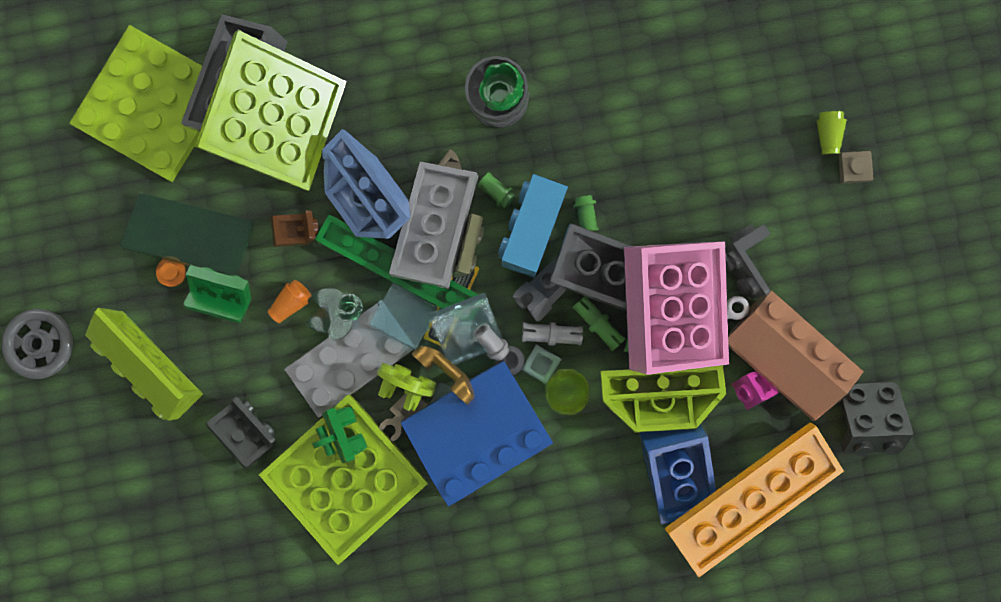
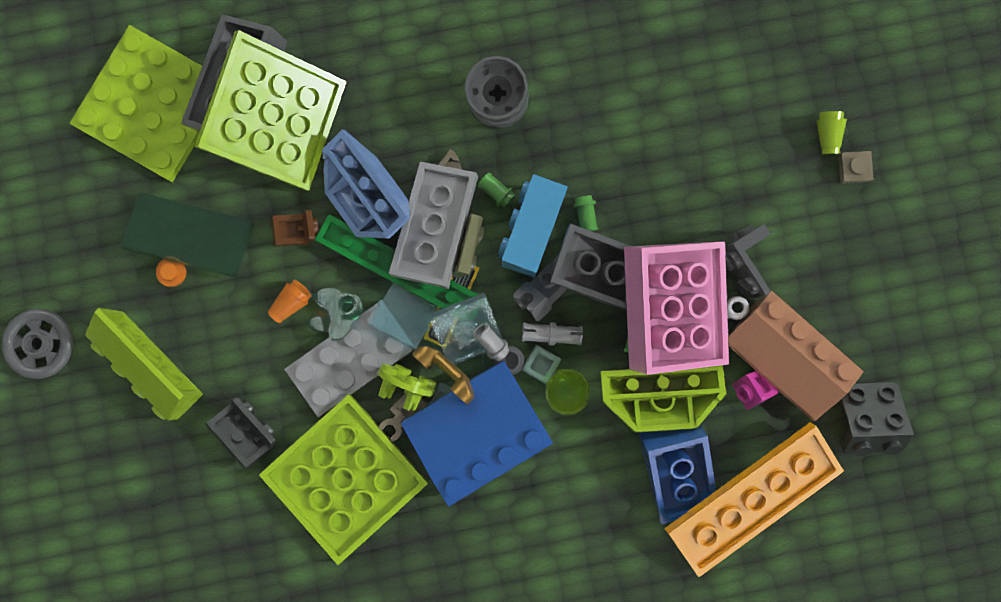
(217, 294): green bracket -> none
(335, 422): green hips -> none
(501, 87): green hair -> none
(599, 323): bright green pin -> none

